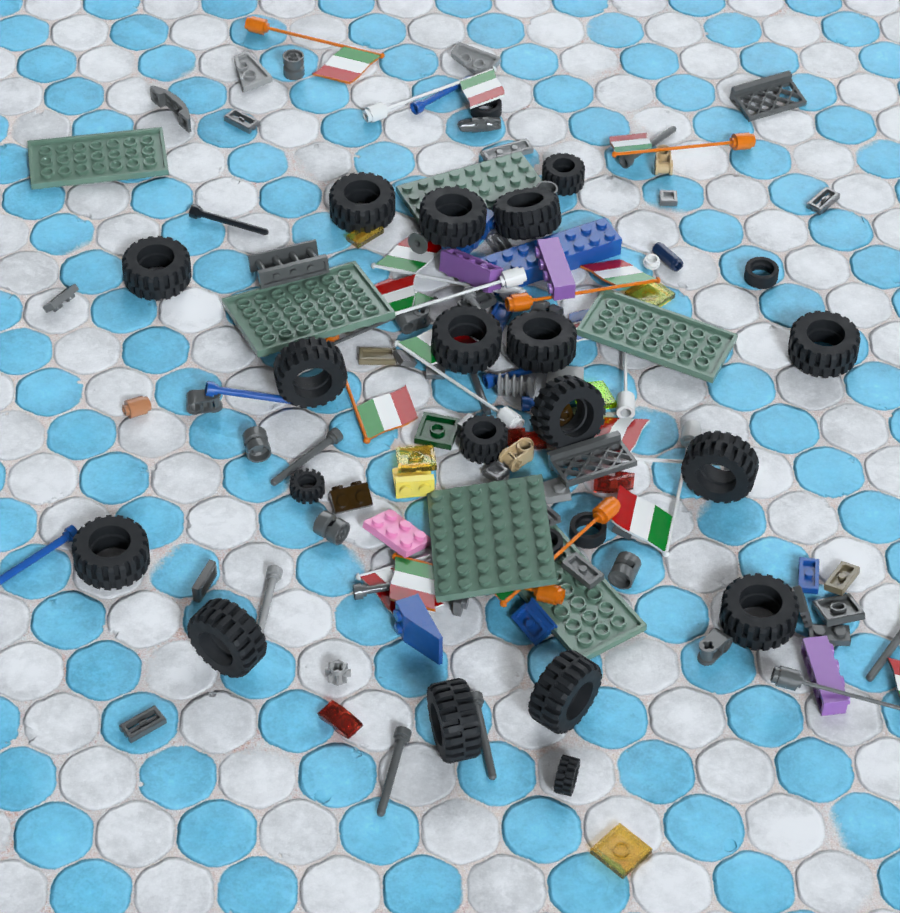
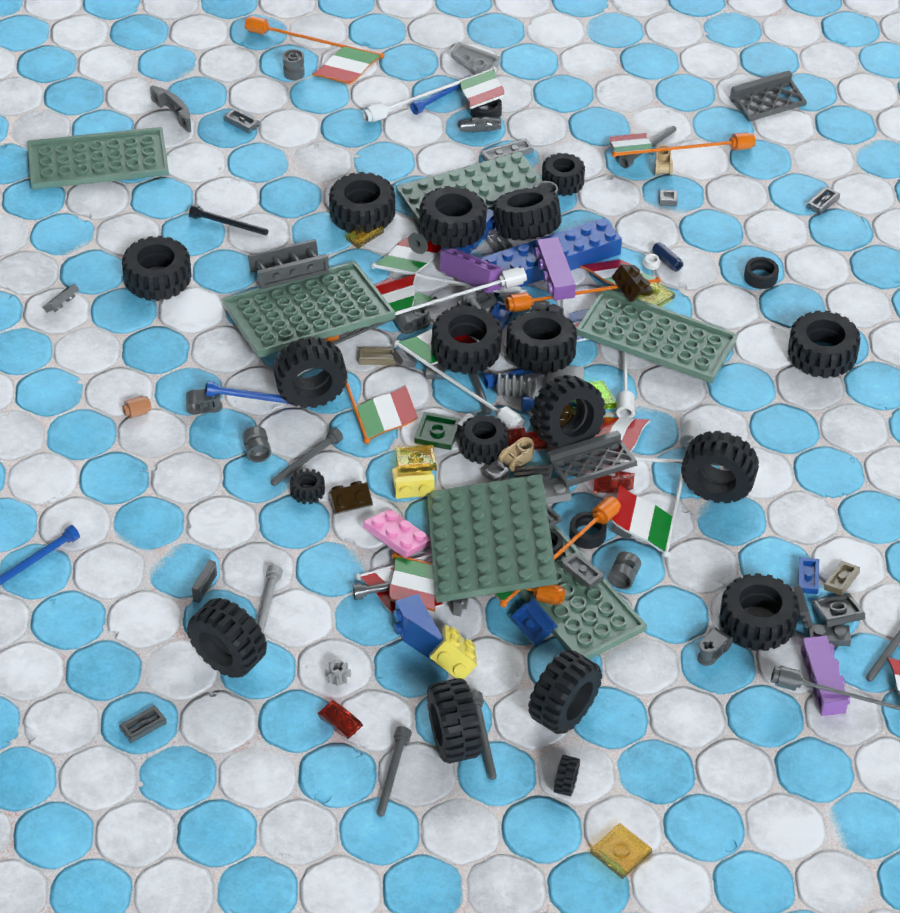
(116, 570): black tyre -> none
(251, 72): light grey wing -> none
(331, 527): dark grey wheel -> none
(455, 653): none -> light yellow bracket
(545, 470): none -> flat silver tile
(631, 282): none -> dark brown bracket

